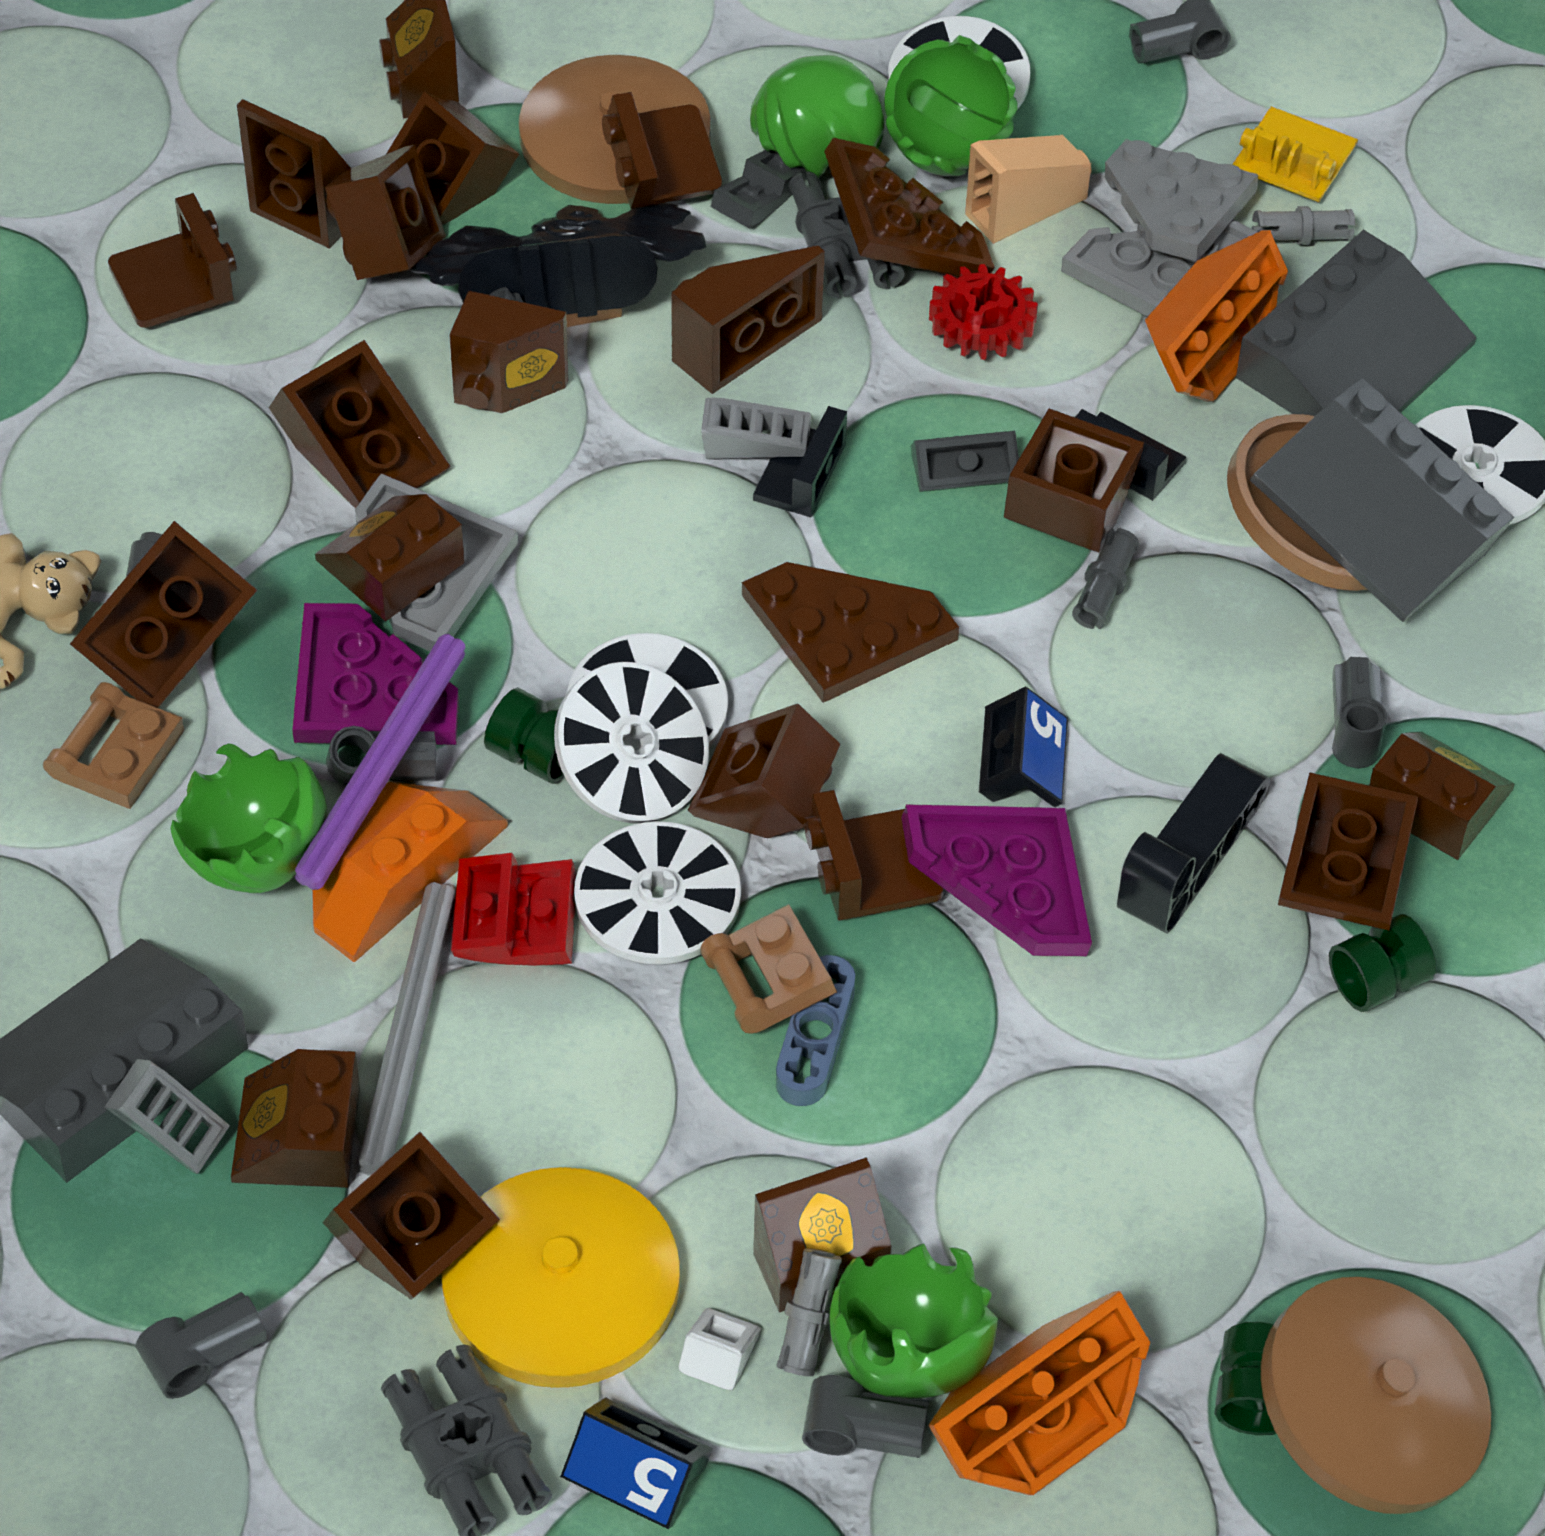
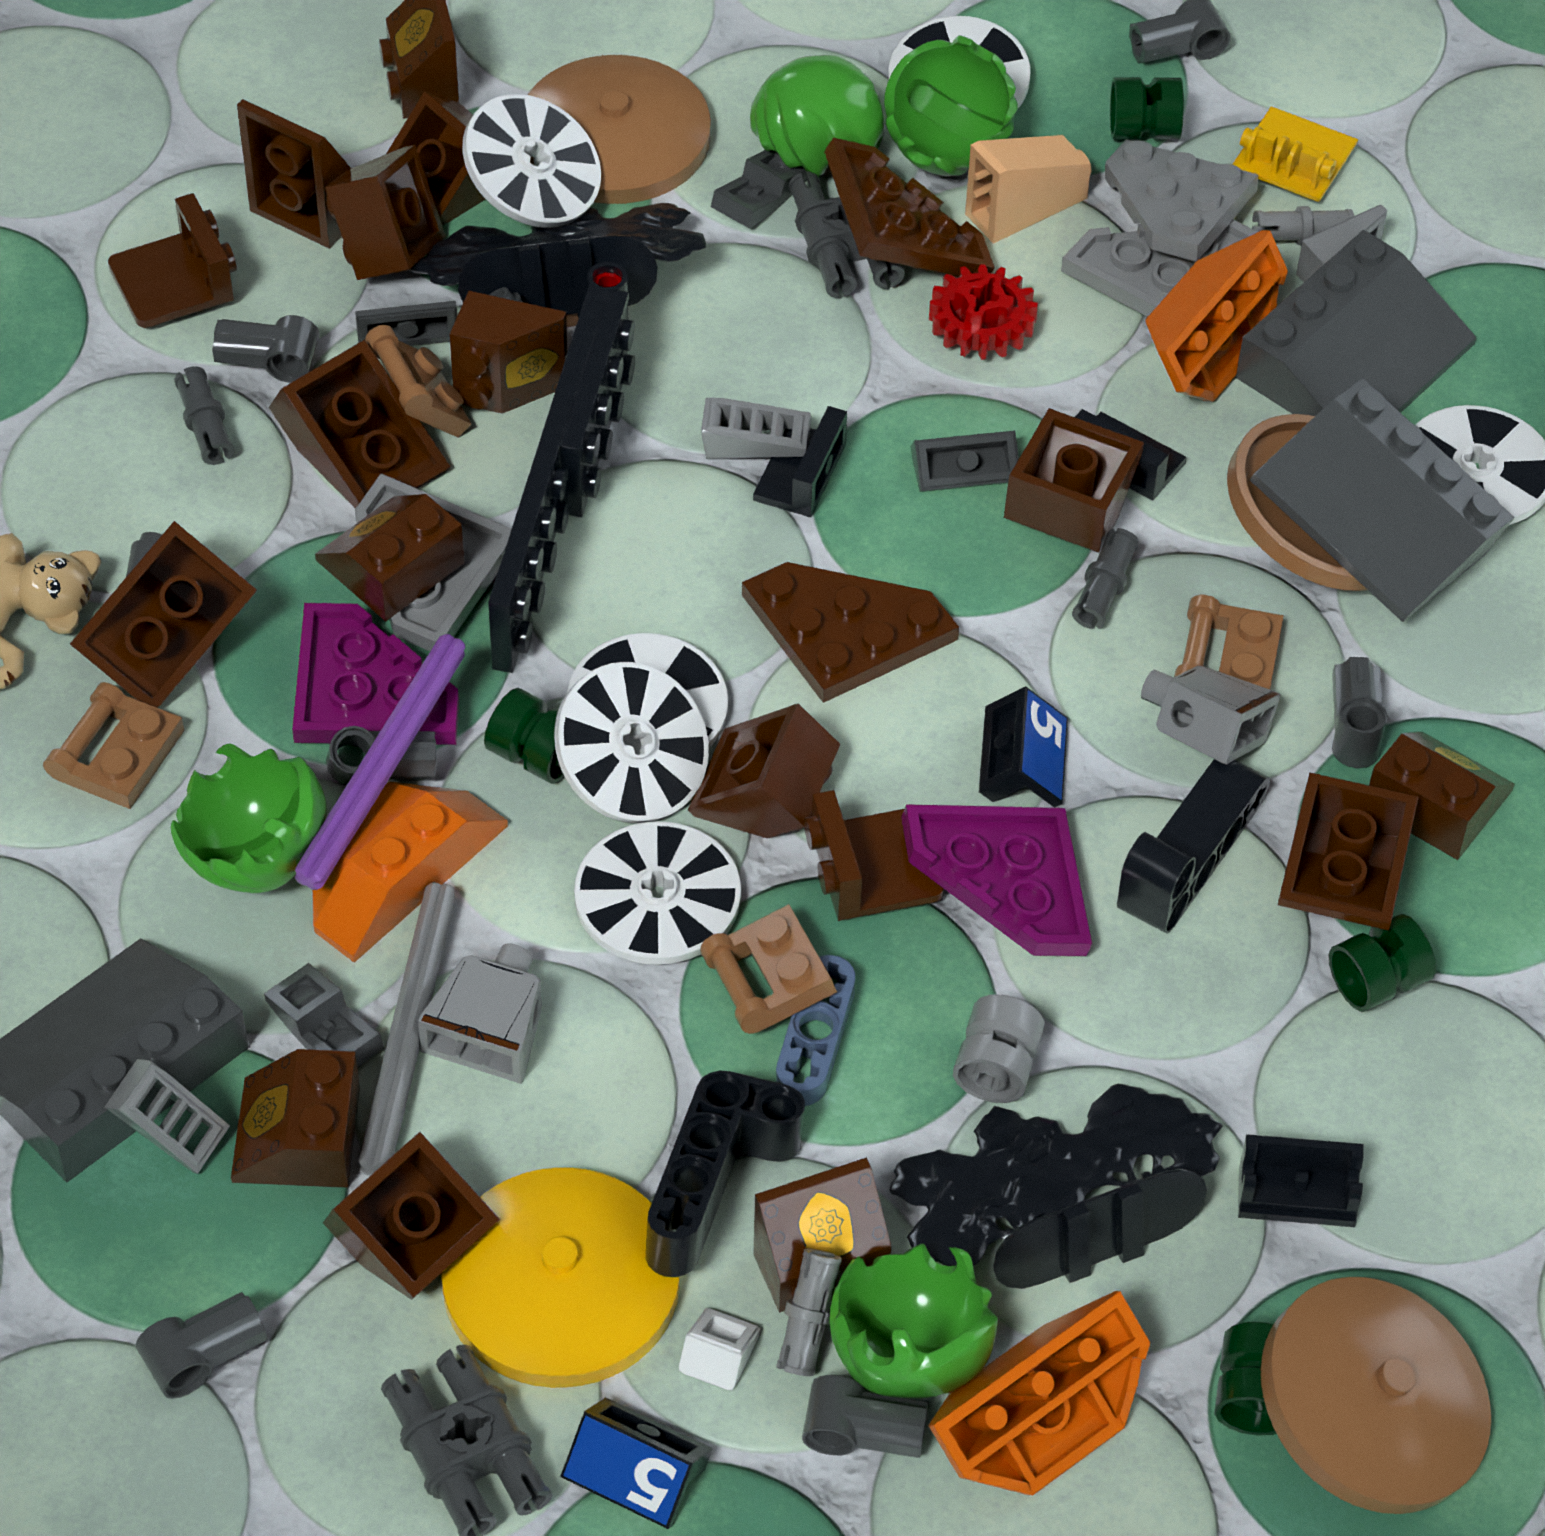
(204, 415): none -> dark grey pin
(280, 348): none -> dark grey piece
(319, 1016): none -> dark grey slope
(411, 323): none -> dark grey slope
(420, 382): none -> medium nougat plate
(485, 1014): none -> light grey torso
(499, 163): none -> white piece
(514, 911): red slope -> none
(565, 459): none -> black hinge
(660, 152): reddish brown bracket -> none
(724, 1118): none -> black beam
(744, 313): reddish brown slope -> none
(998, 1048): none -> light grey wheel
(1039, 1170): none -> black plant
(1146, 108): none -> dark green wheel
(1212, 711): none -> light grey torso
(1248, 644): none -> medium nougat plate
(1300, 1180): none -> black hinge
(1324, 245): none -> light grey slope

